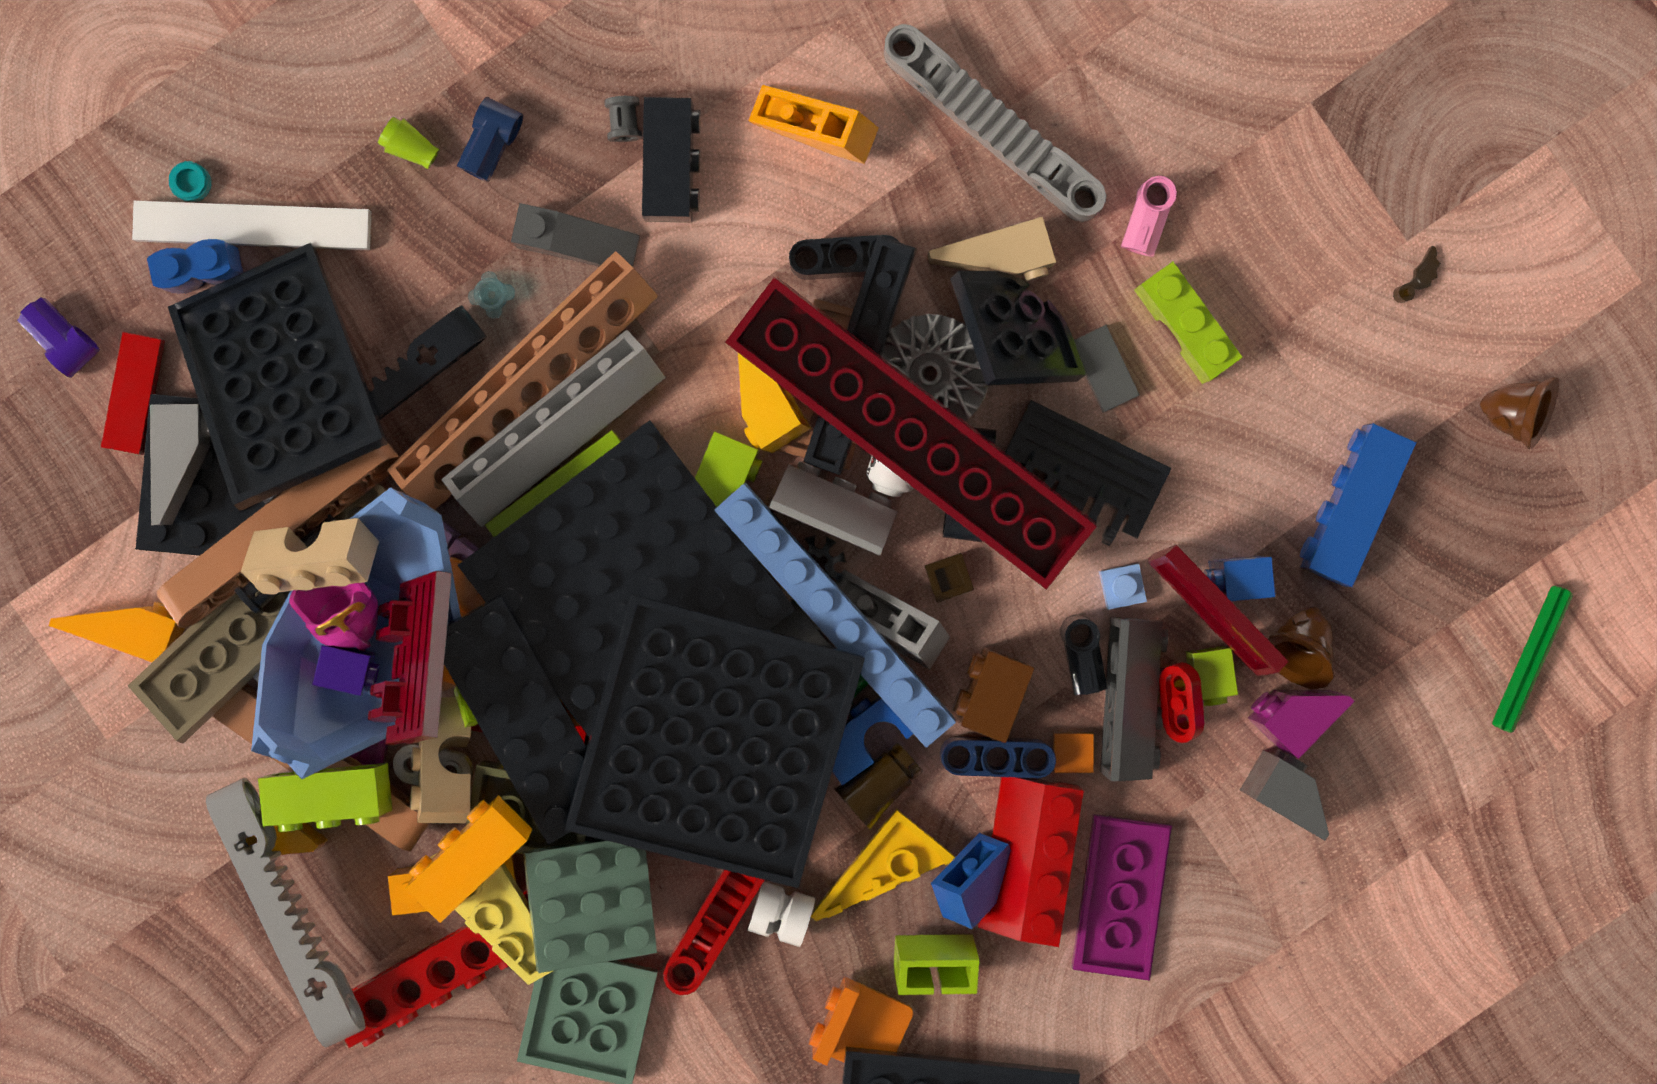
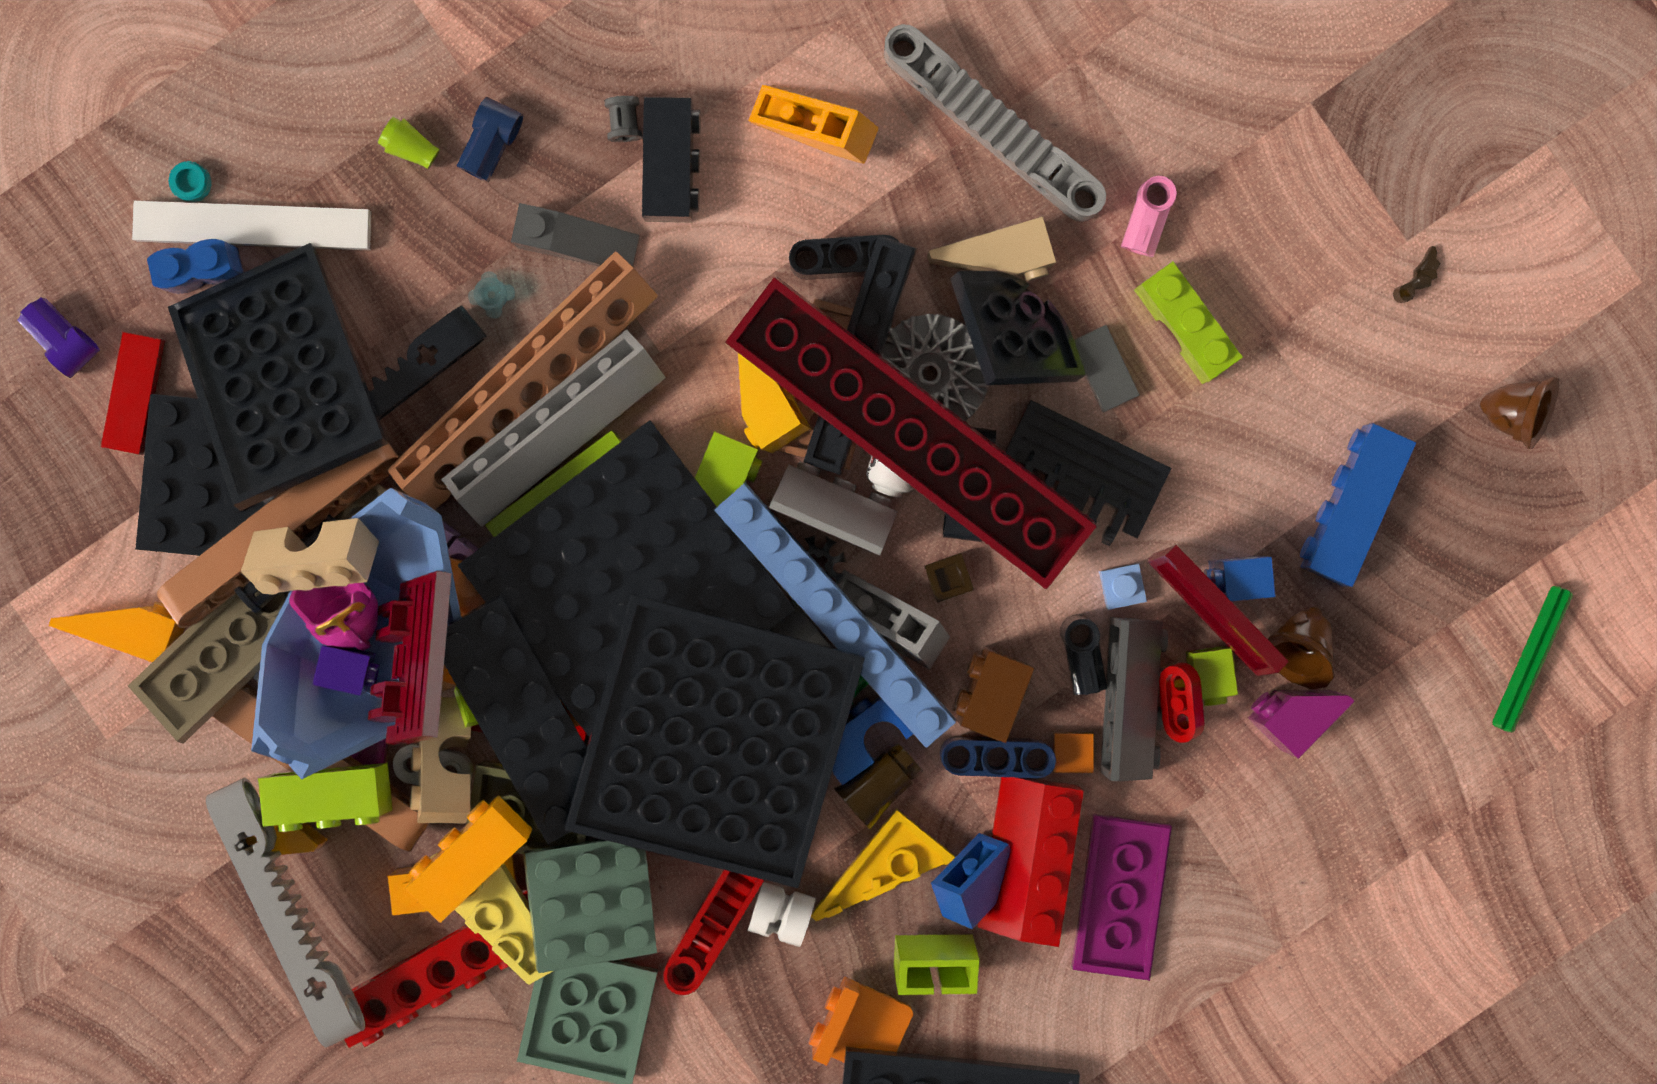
(176, 452): light grey slope -> none
(1285, 788): dark grey slope -> none

